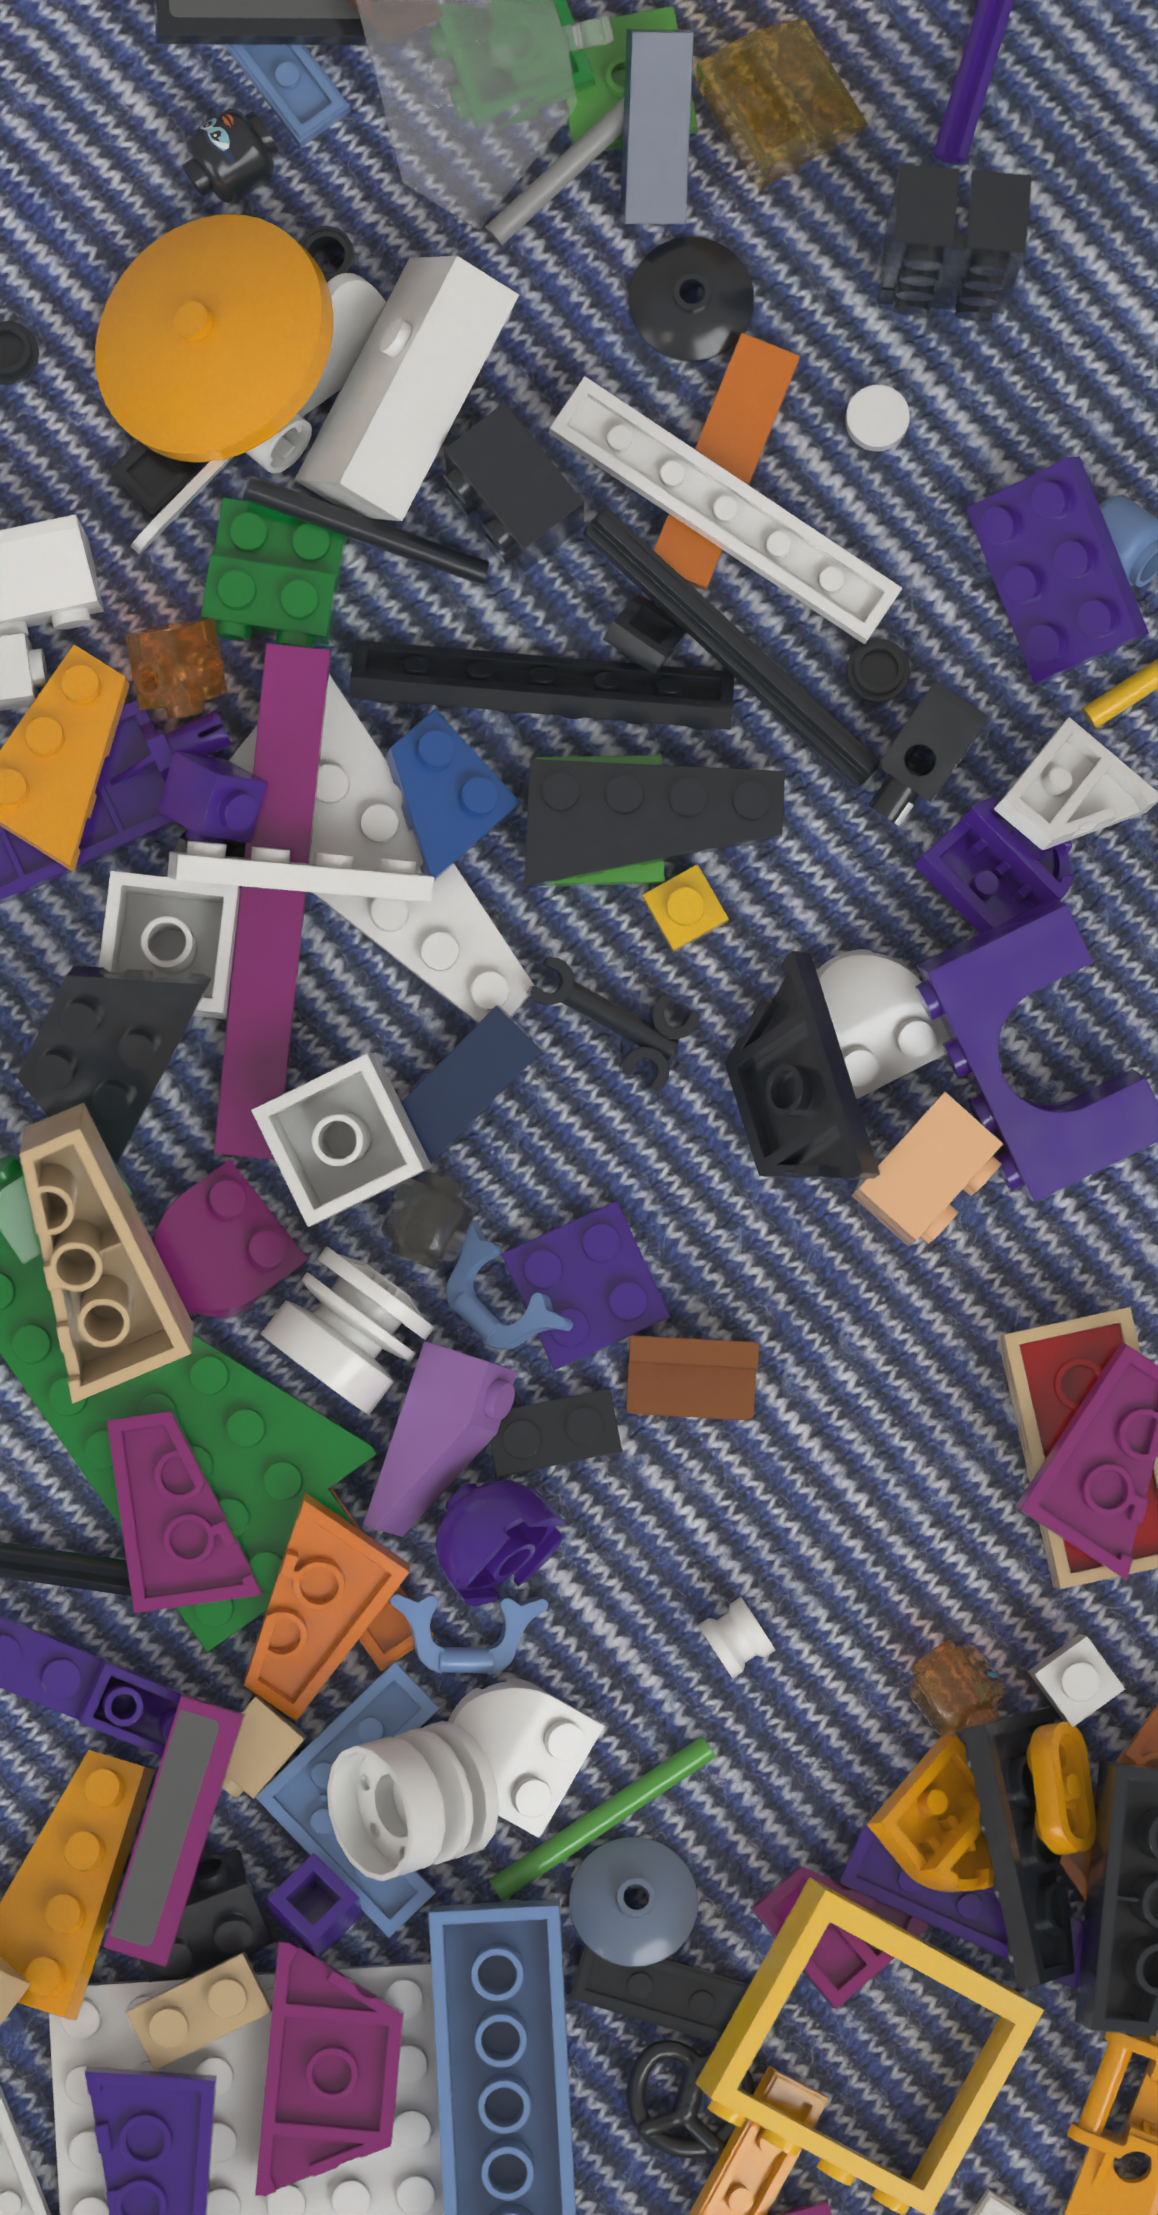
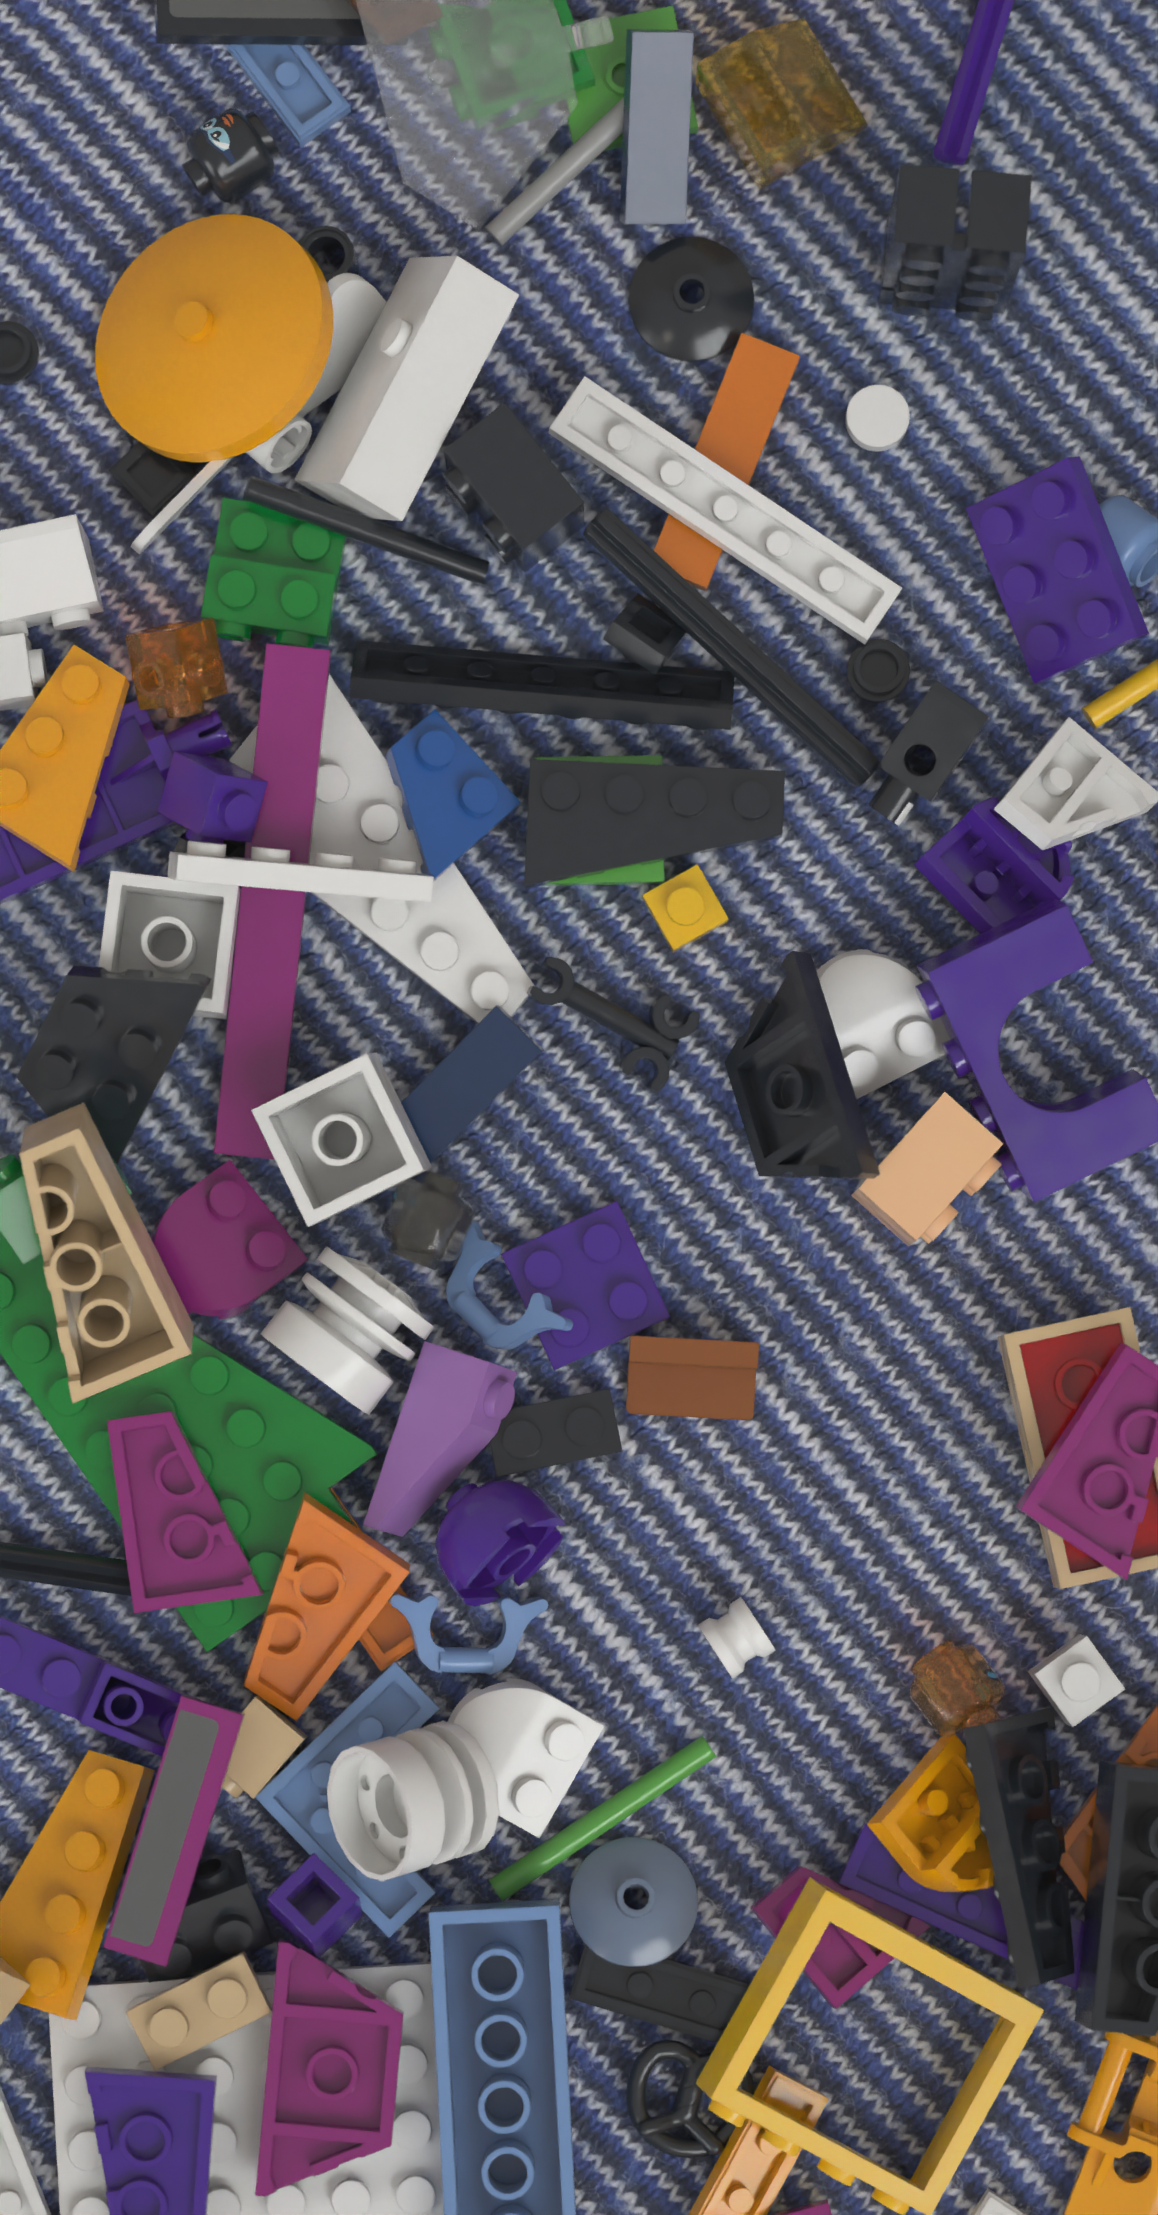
(1062, 1788): light orange plate -> none

